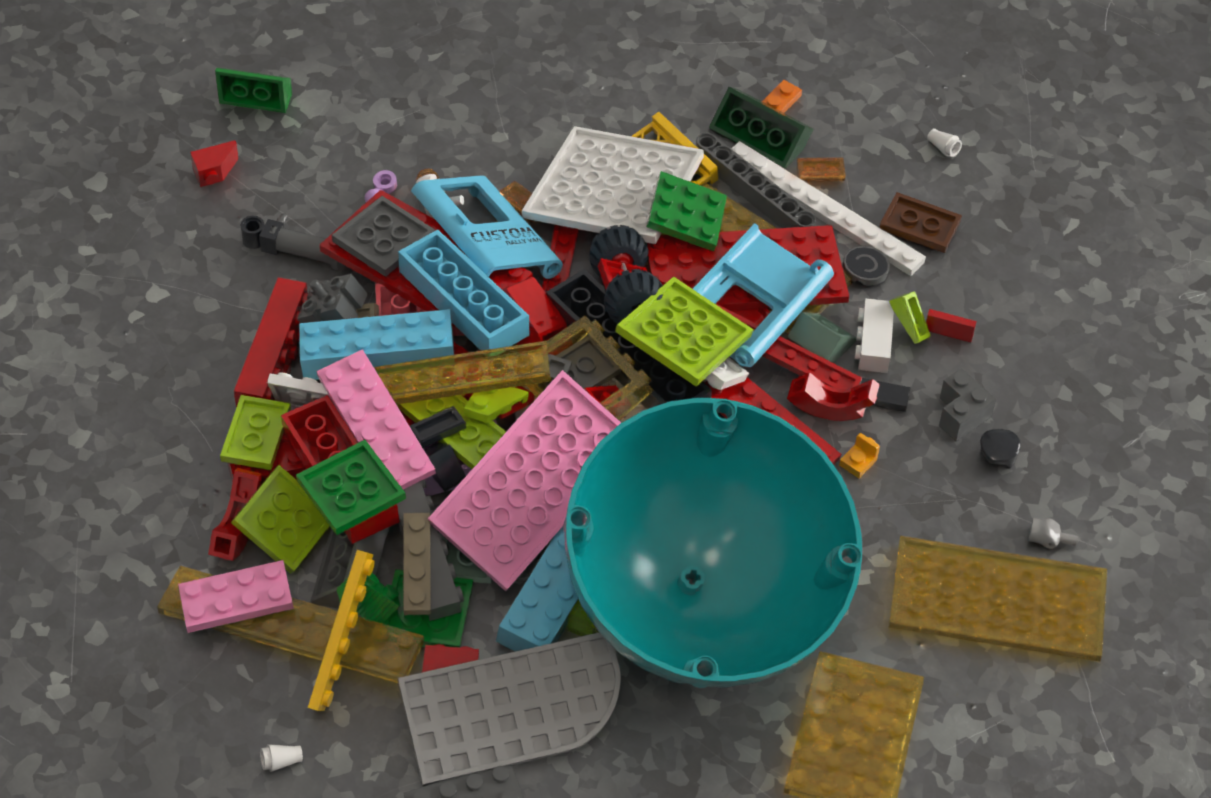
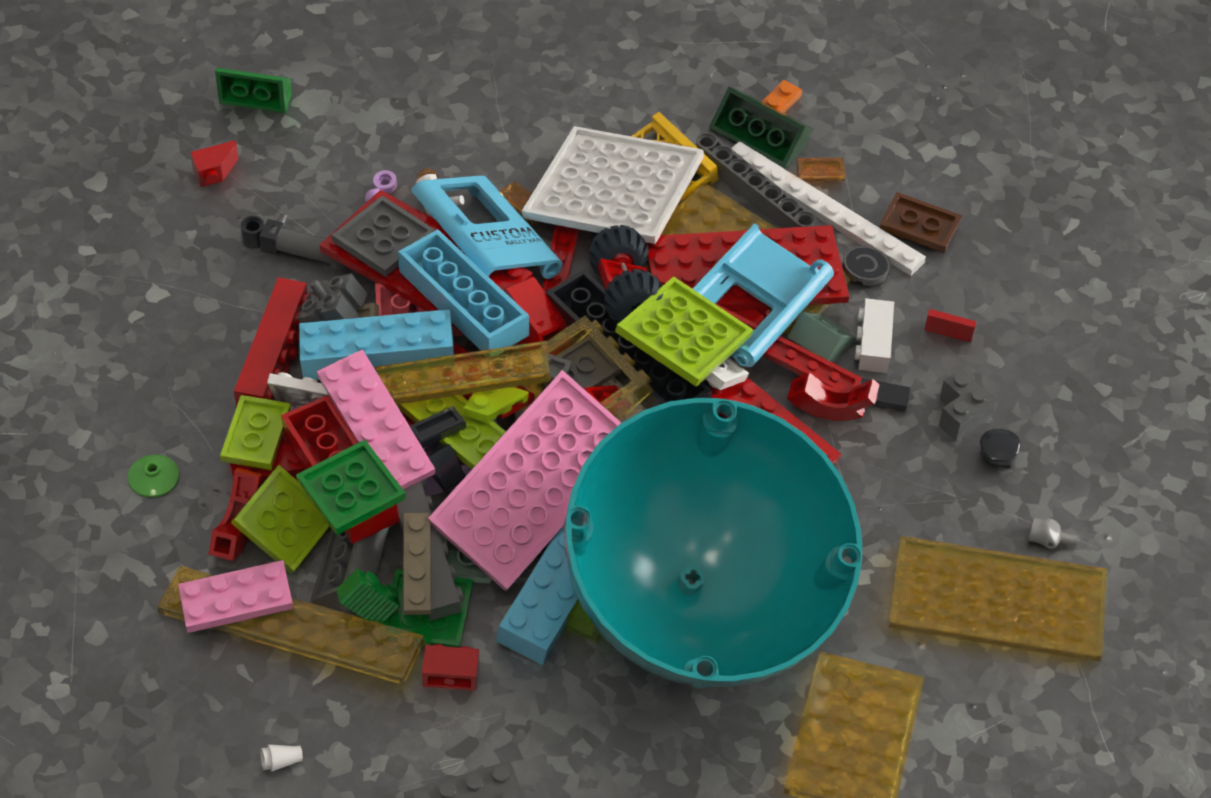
(153, 483): none -> bright green dish
(338, 641): yellow plate -> none
(510, 707): light grey plate -> none
(686, 211): green plate -> none
(860, 456): light orange bracket -> none
(911, 316): lime slope -> none
(946, 143): white cone -> none

